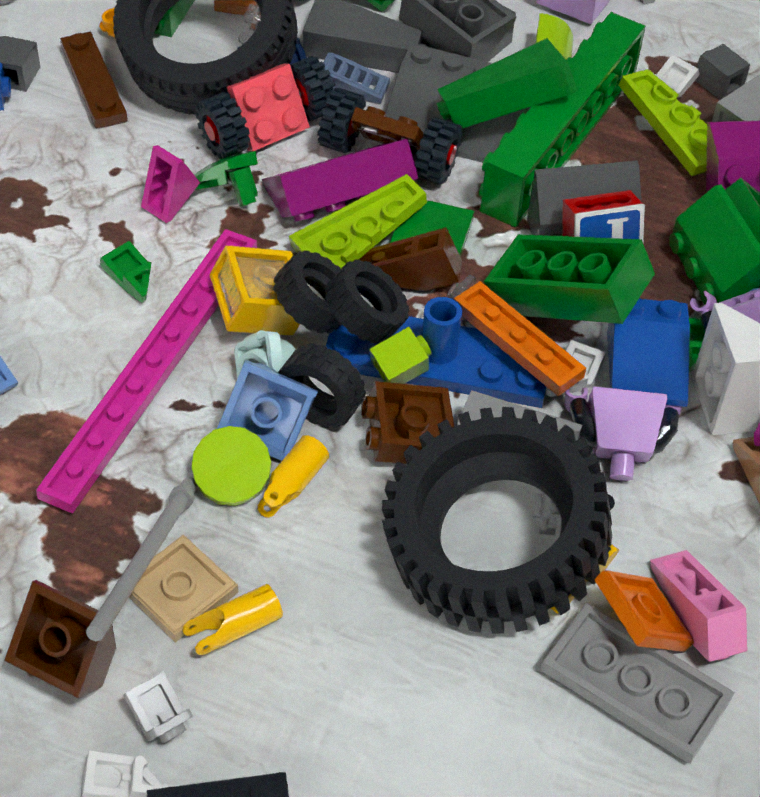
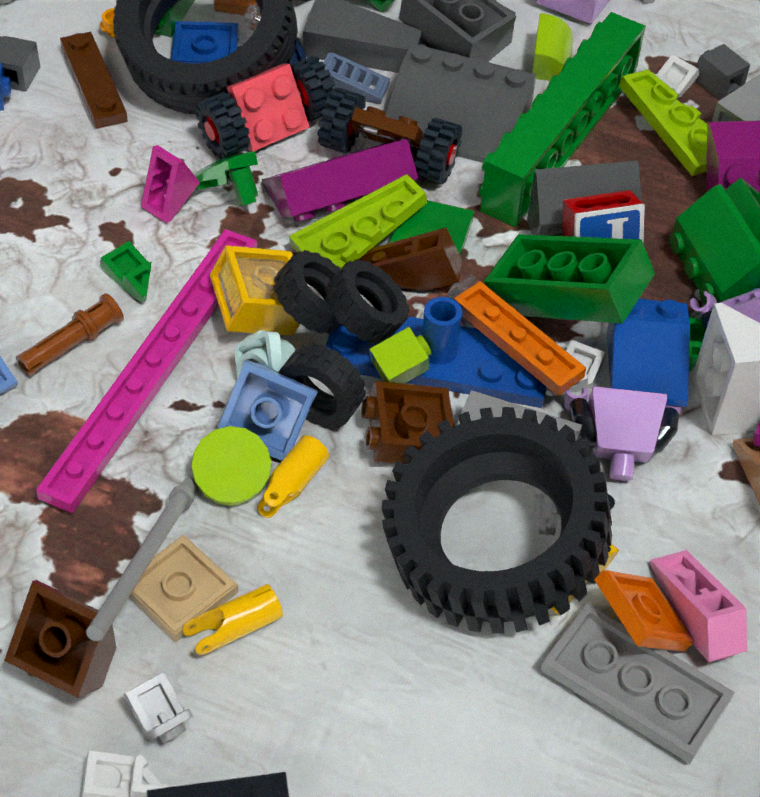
(84, 326): none -> dark orange pin
(203, 41): none -> blue tile
(507, 85): green slope -> none

